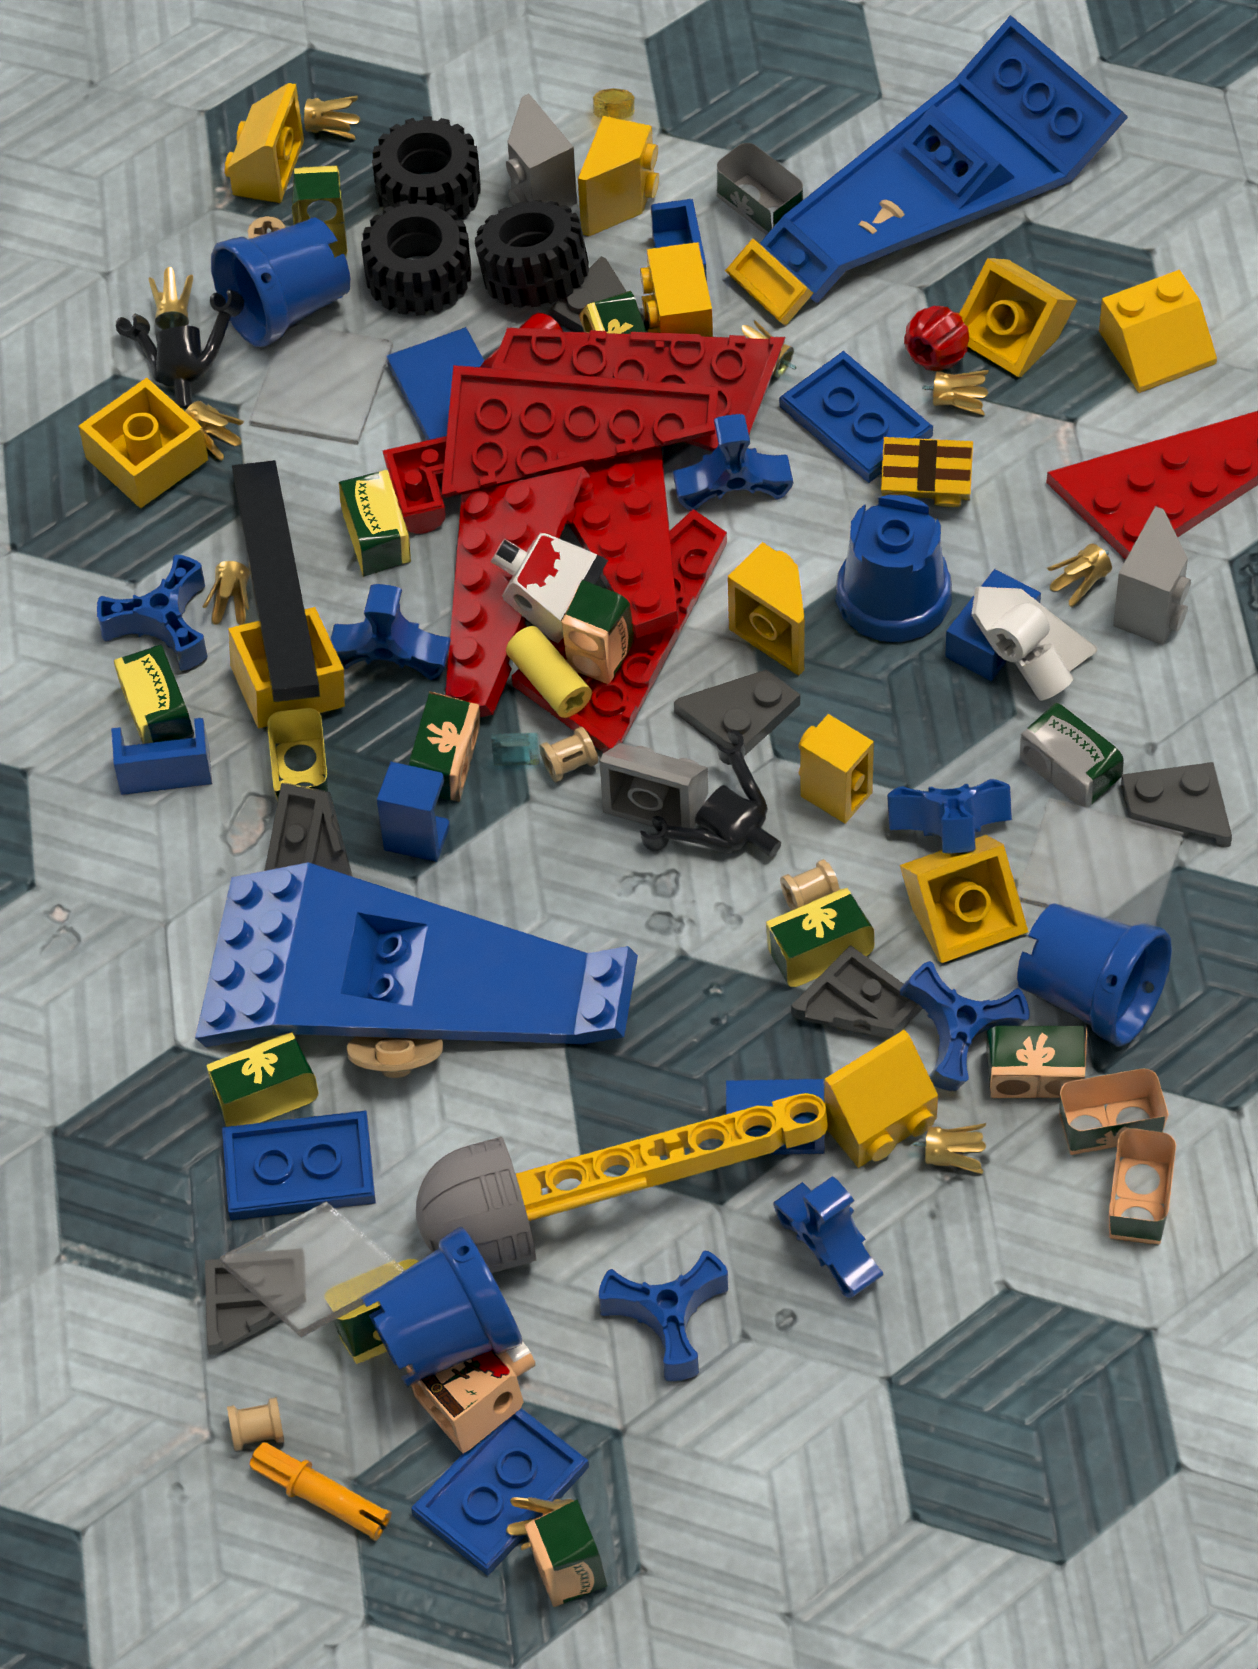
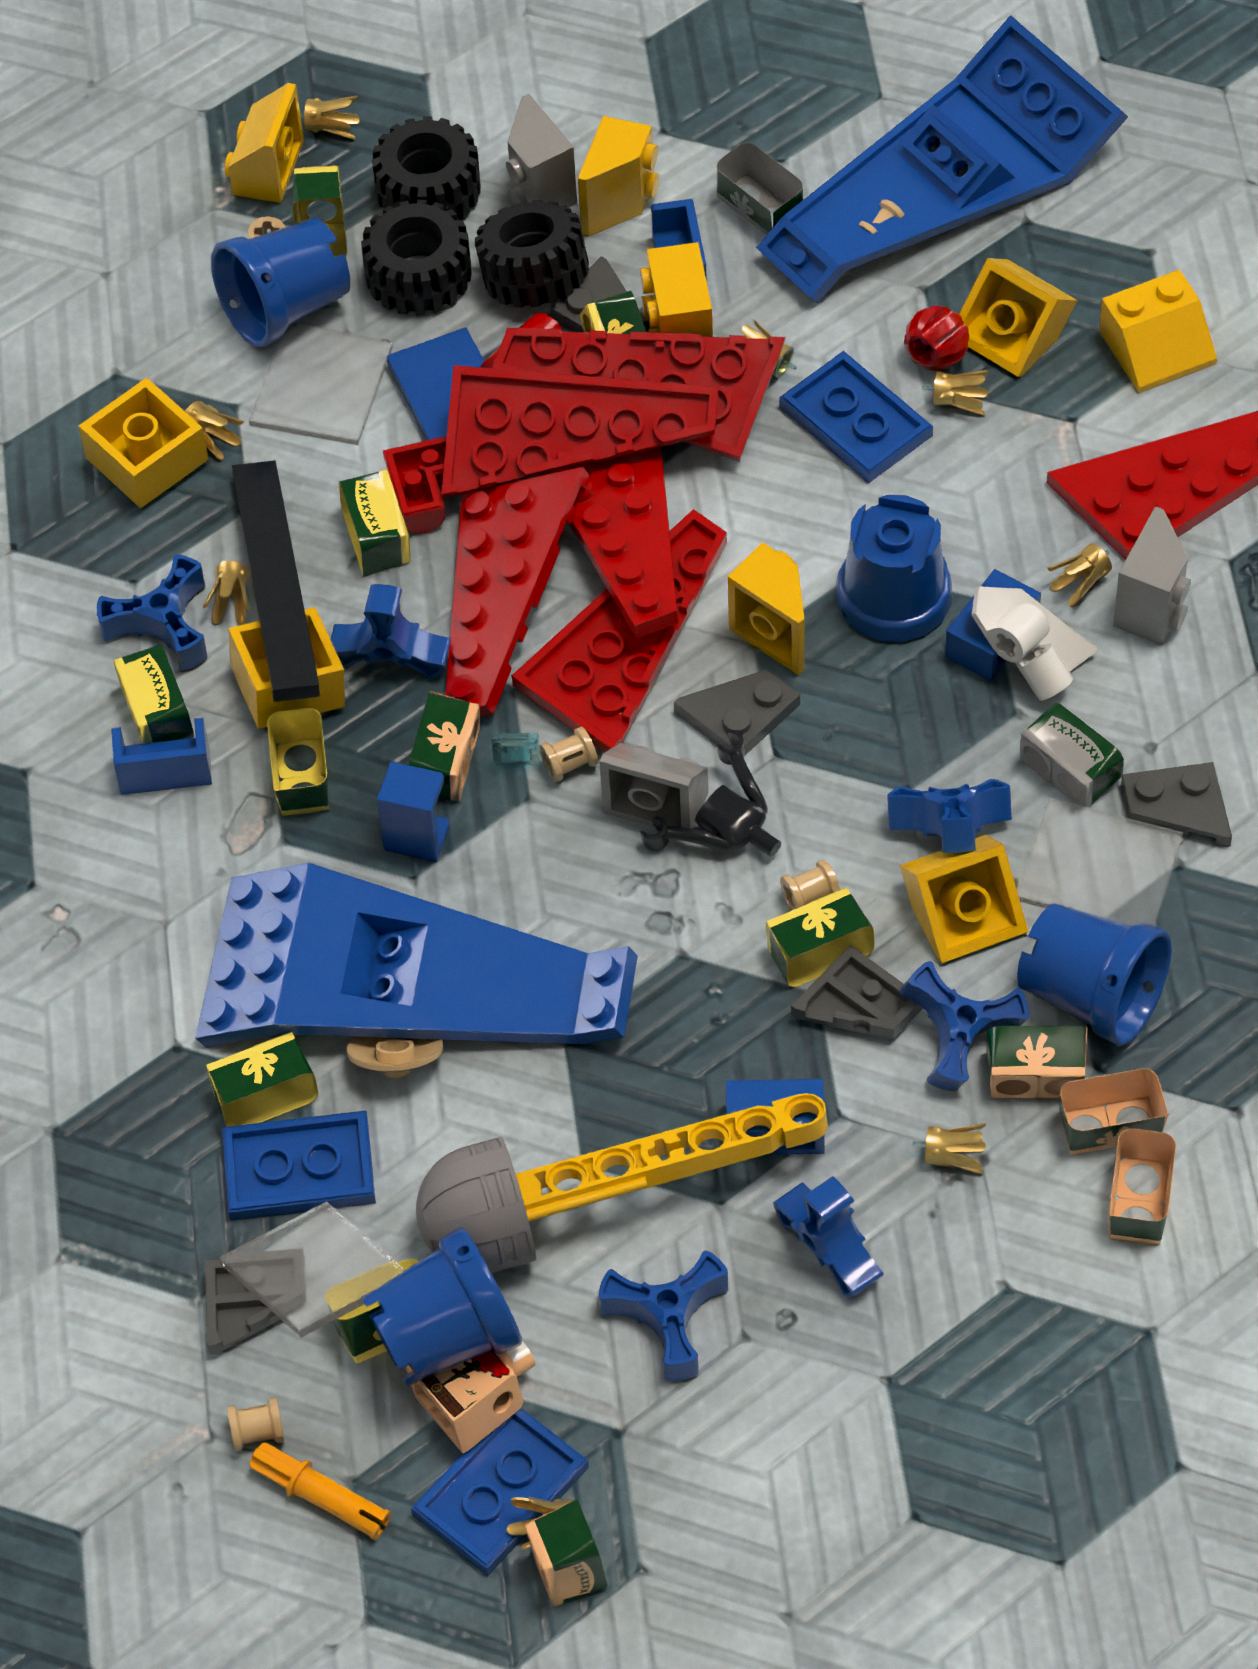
(170, 309): pearl gold piece -> none
(178, 352): black piece -> none
(306, 831): dark grey wing -> none
(546, 579): white torso -> none
(548, 671): light yellow piece -> none
(597, 631): piece -> none
(614, 103): clear yellow tile -> none
(732, 468): blue piece -> none
(769, 282): yellow tile -> none
(836, 768): yellow brick -> none
(880, 1100): yellow slope -> none
(928, 469): brick -> none

